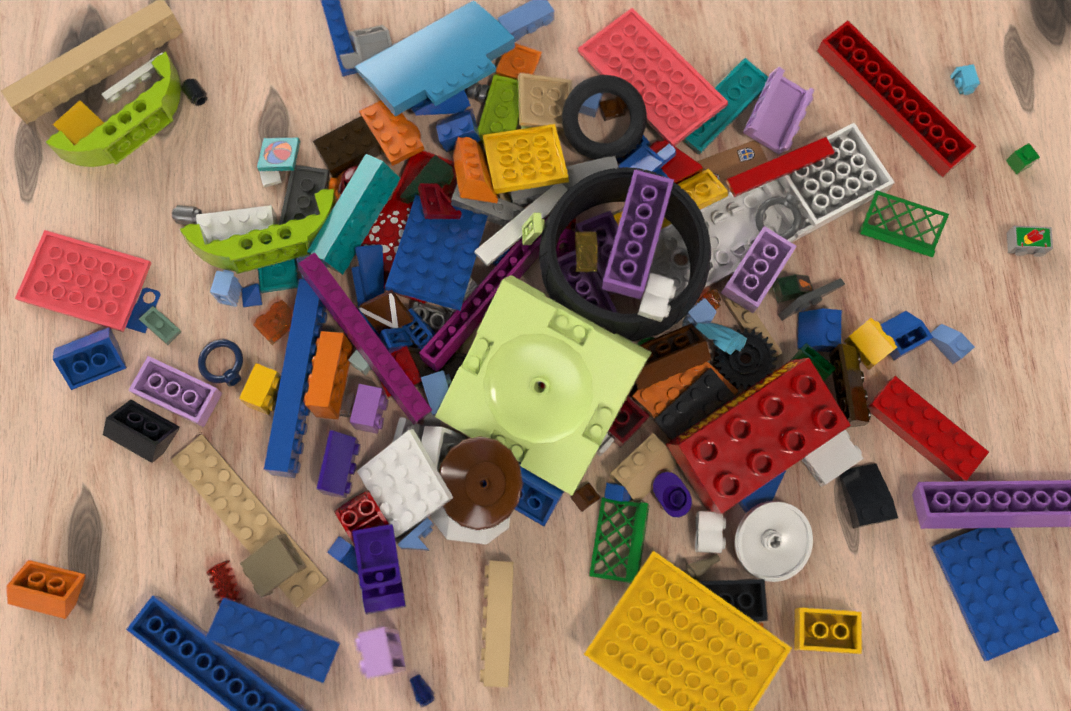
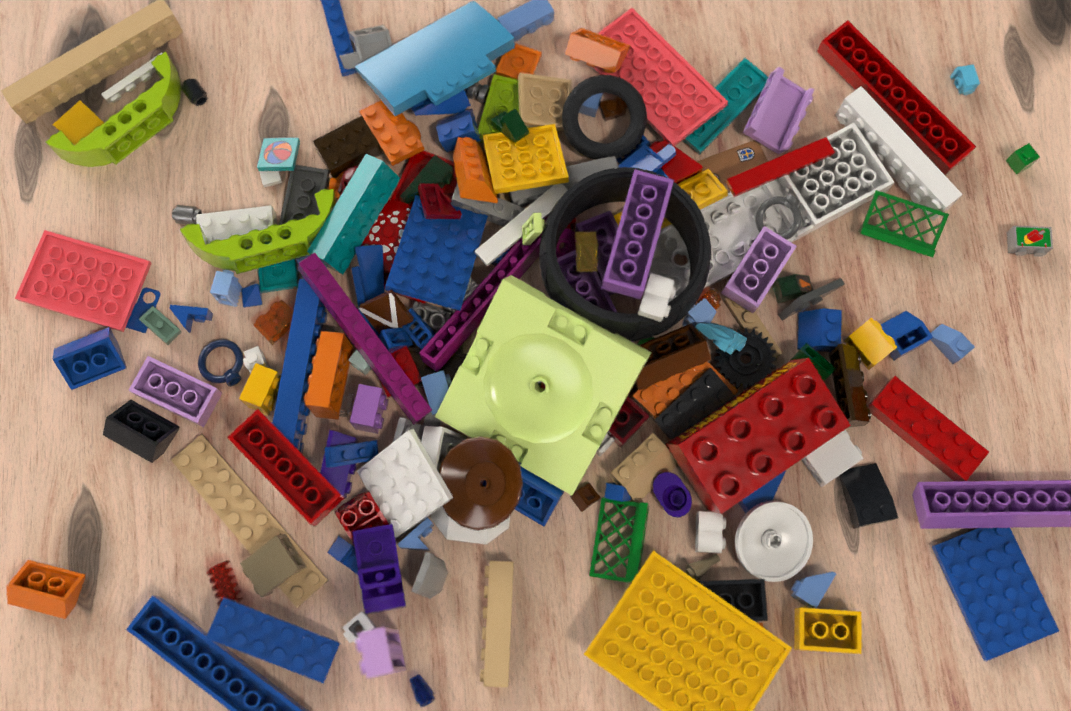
(186, 314): none -> blue slope
(253, 356): none -> white brick
(285, 468): none -> red brick
(350, 453): none -> blue tile
(361, 619): none -> white brick
(430, 576): none -> light grey slope
(510, 125): none -> dark green slope
(596, 50): none -> orange slope
(812, 589): none -> medium blue slope
(898, 153): none -> white brick

